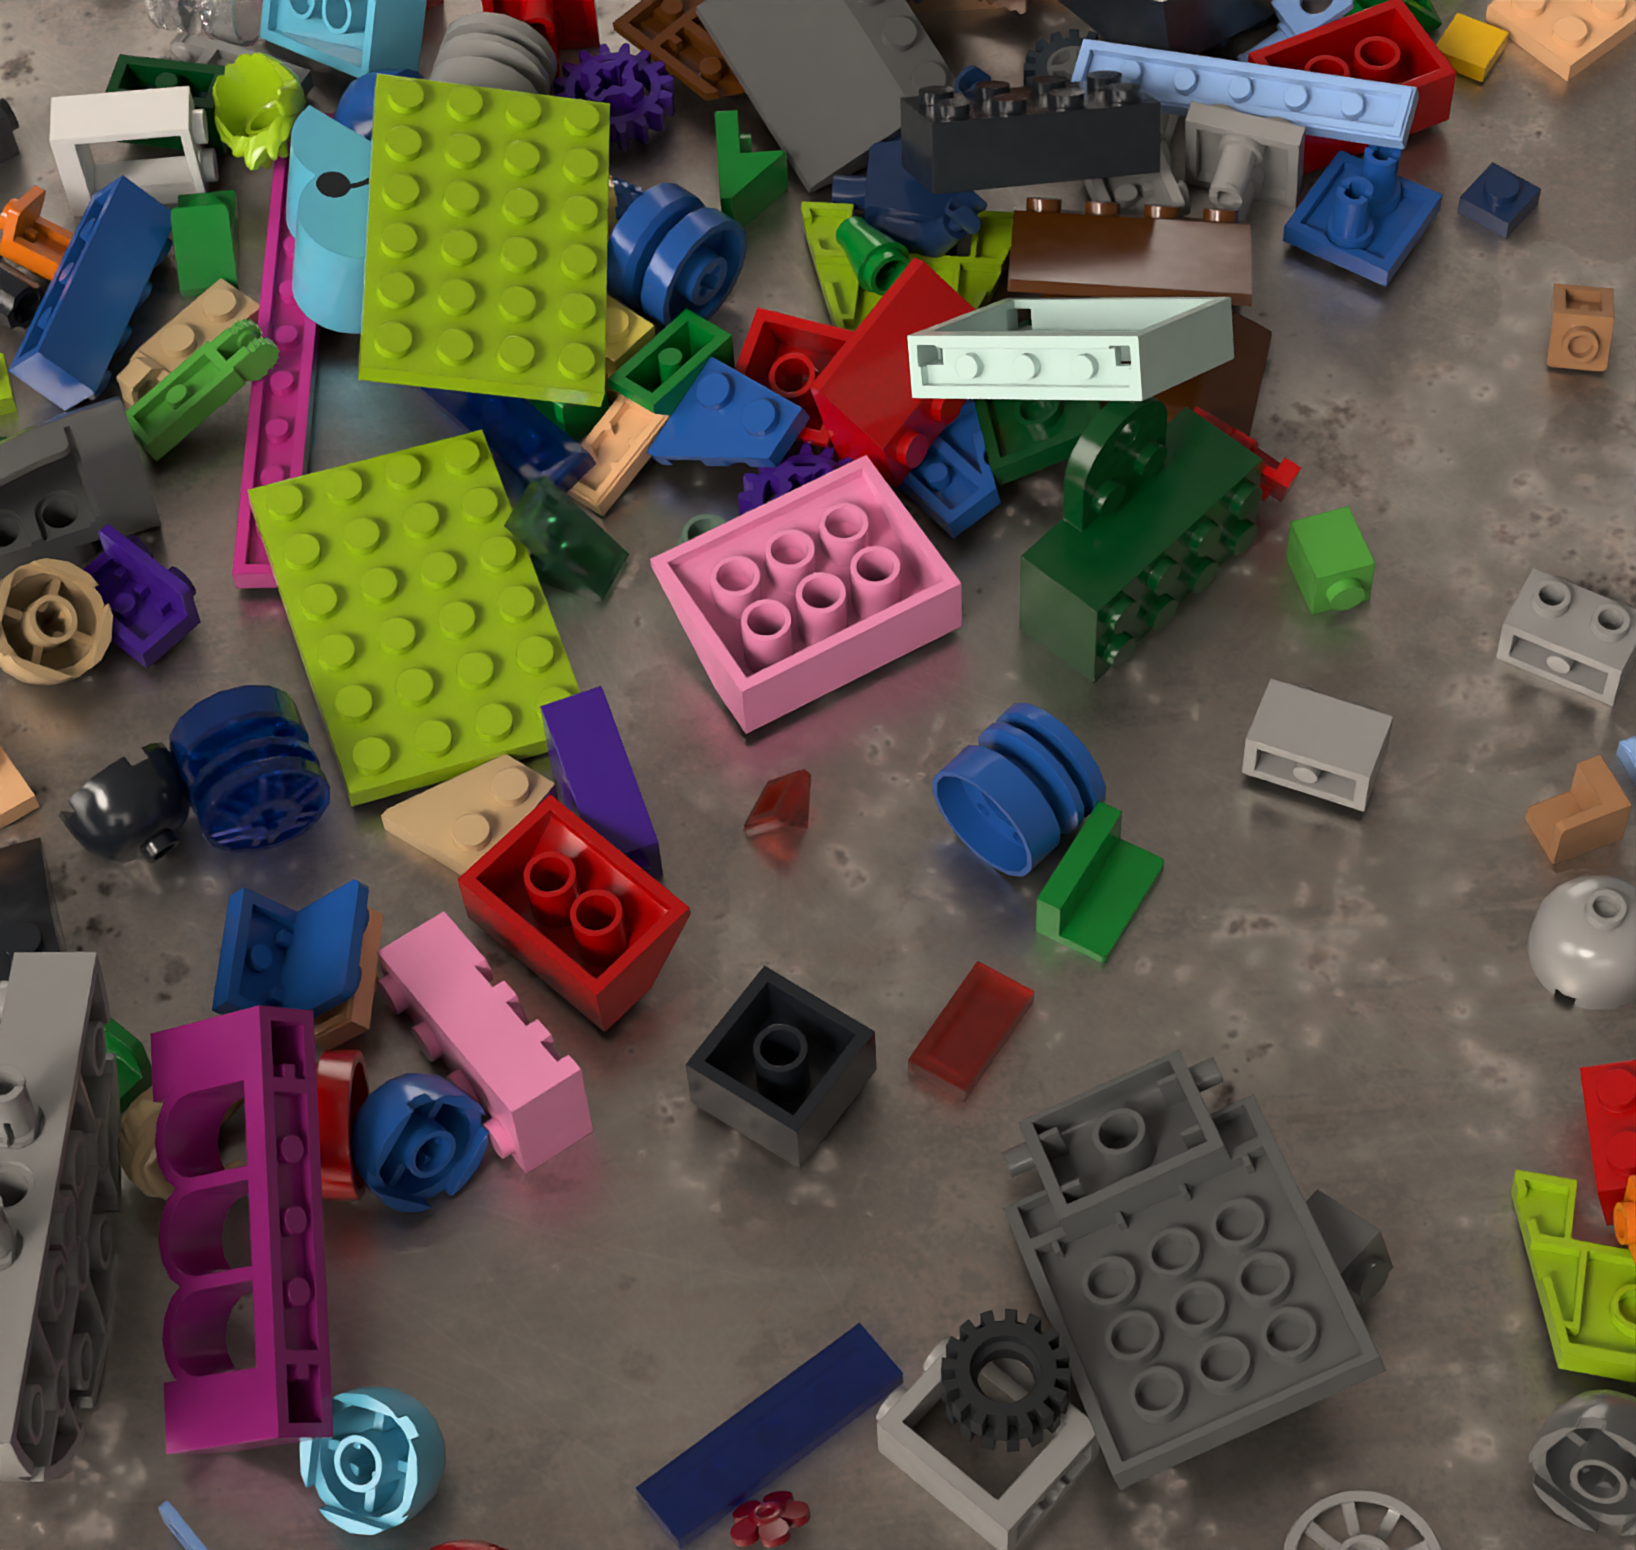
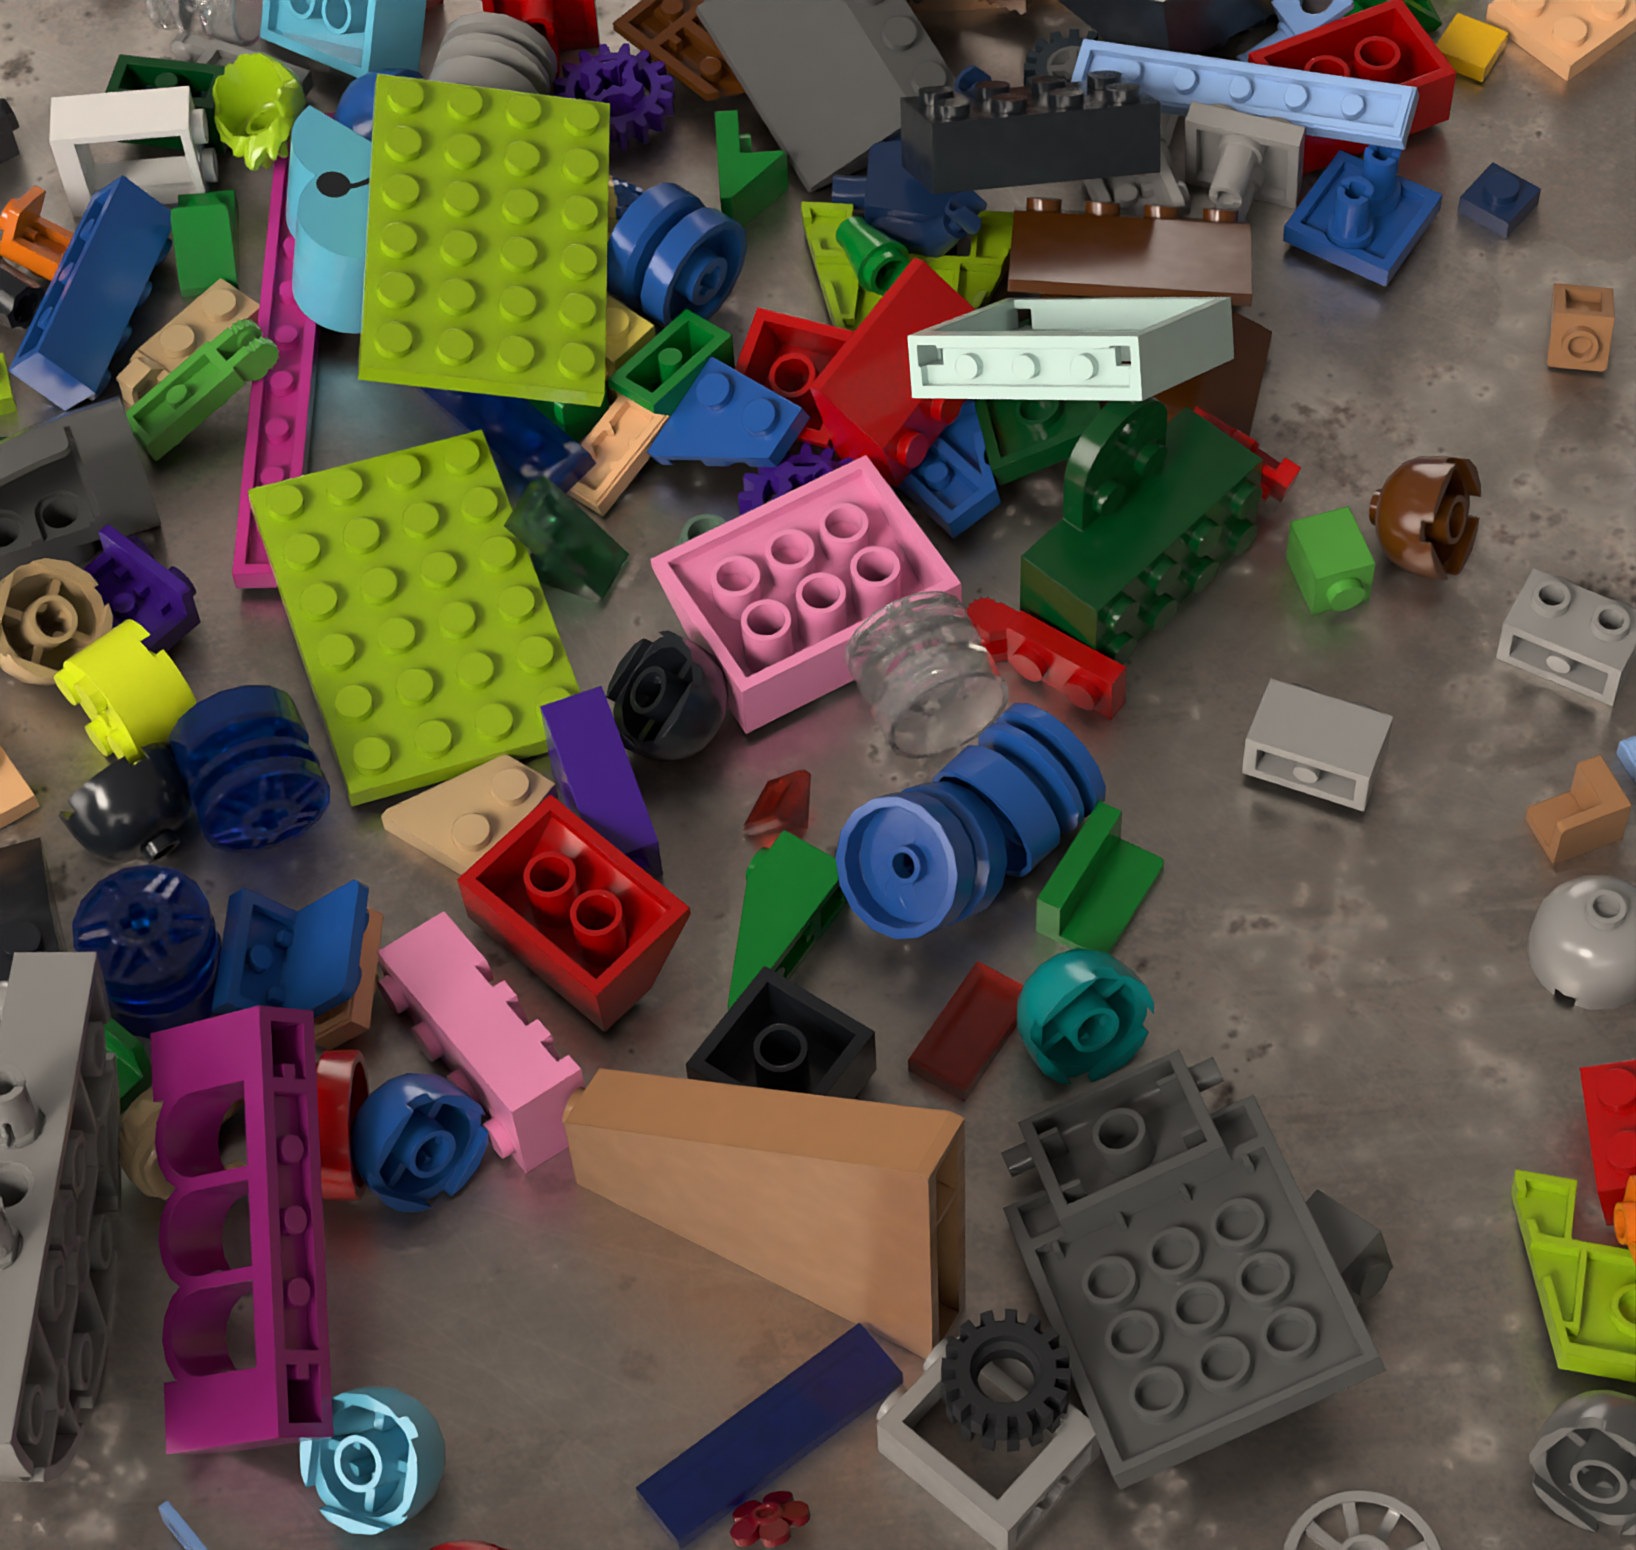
(125, 692): none -> neon yellow brick
(152, 947): none -> clear blue wheel
(668, 698): none -> black cylinder
(785, 909): none -> green slope
(800, 1188): none -> medium nougat slope
(921, 859): none -> blue wheel
(926, 674): none -> clear wheel
(1050, 656): none -> red hinge
(1083, 1014): none -> teal cylinder
(1425, 515): none -> reddish brown cylinder

